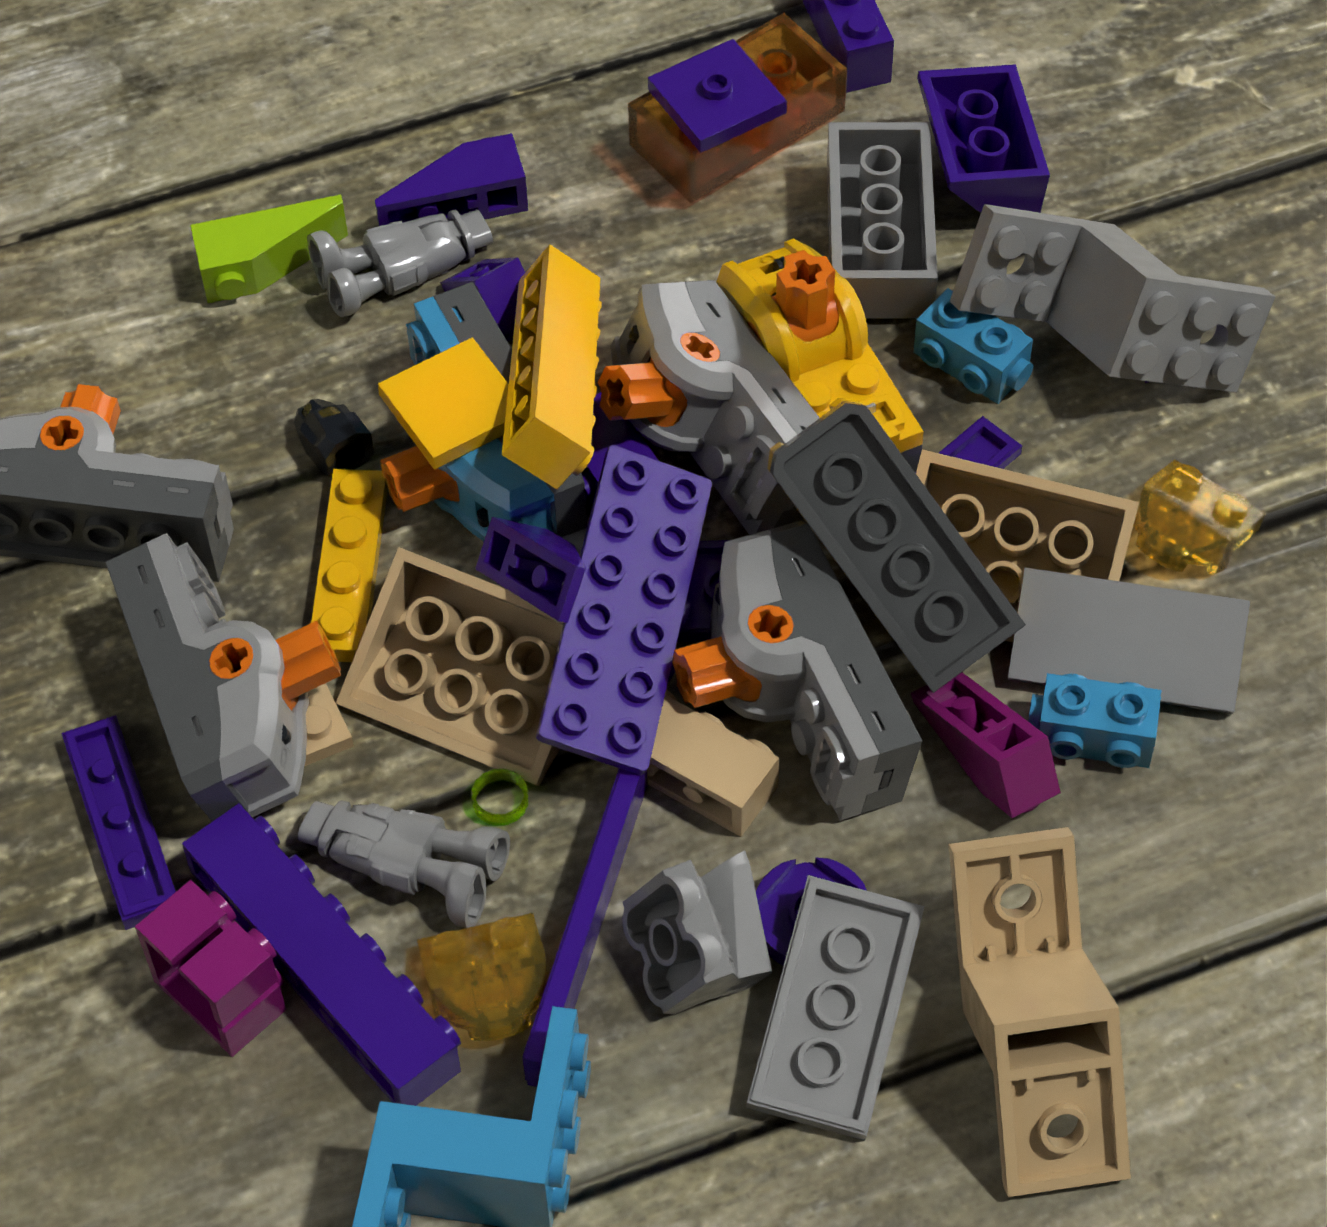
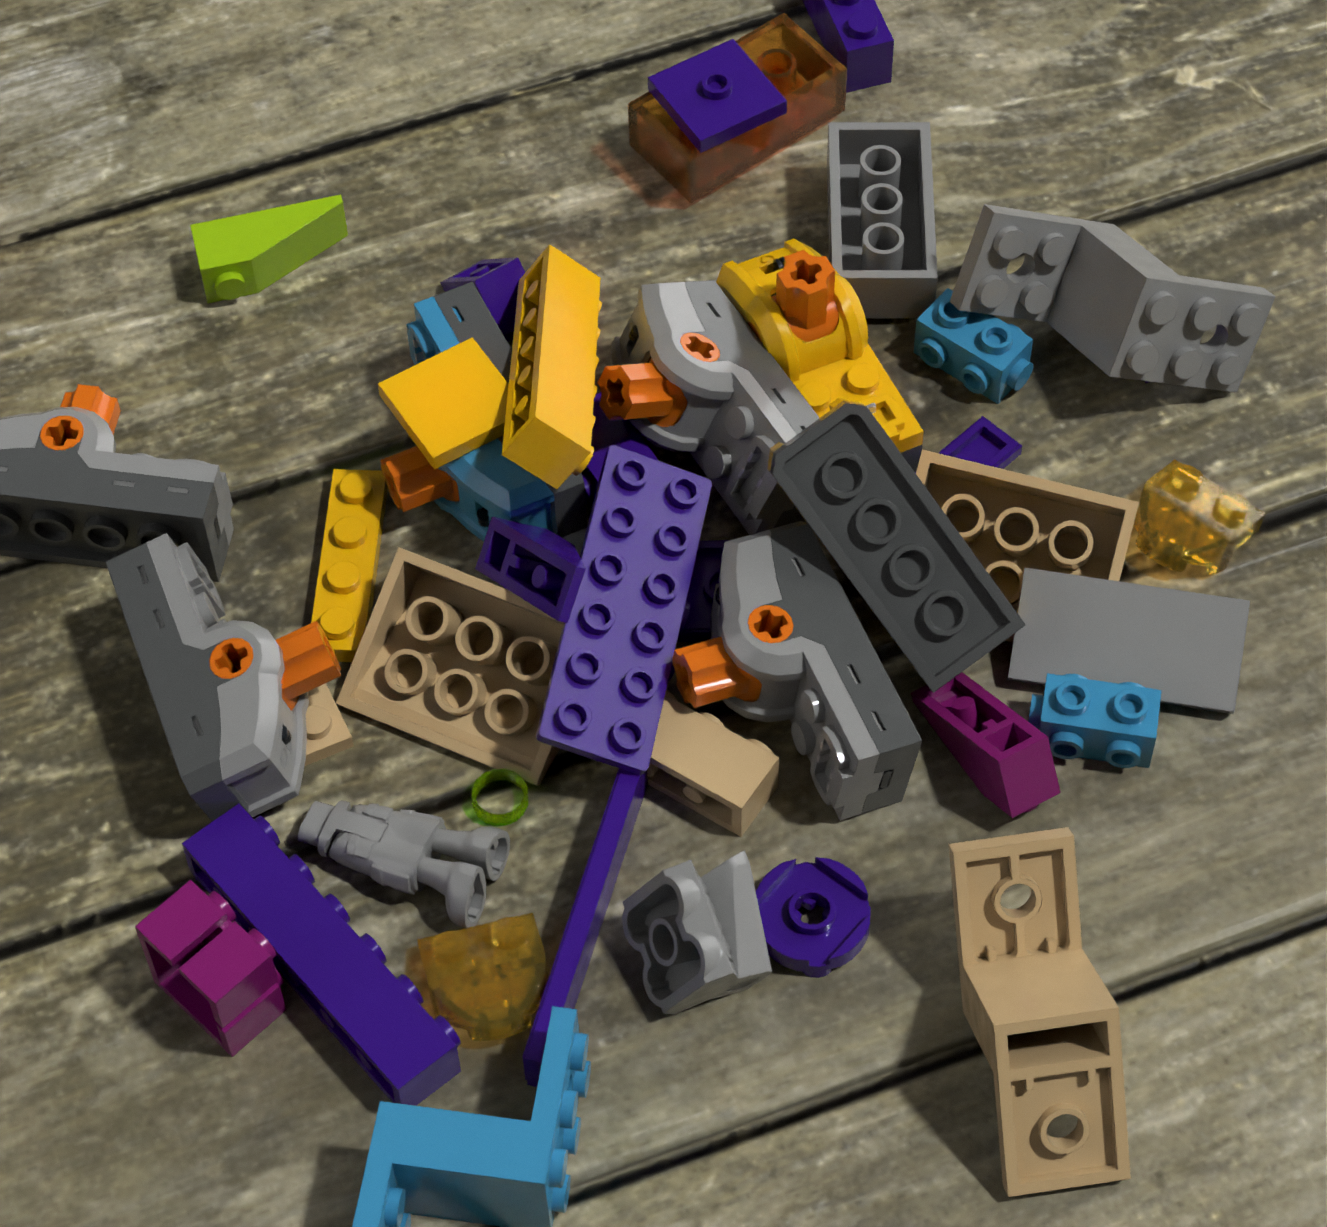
(119, 819): dark purple tile -> none
(333, 436): black rock -> none
(399, 255): light grey piece -> none
(469, 178): dark purple slope -> none
(835, 1008): light grey tile -> none
(986, 136): dark purple slope -> none

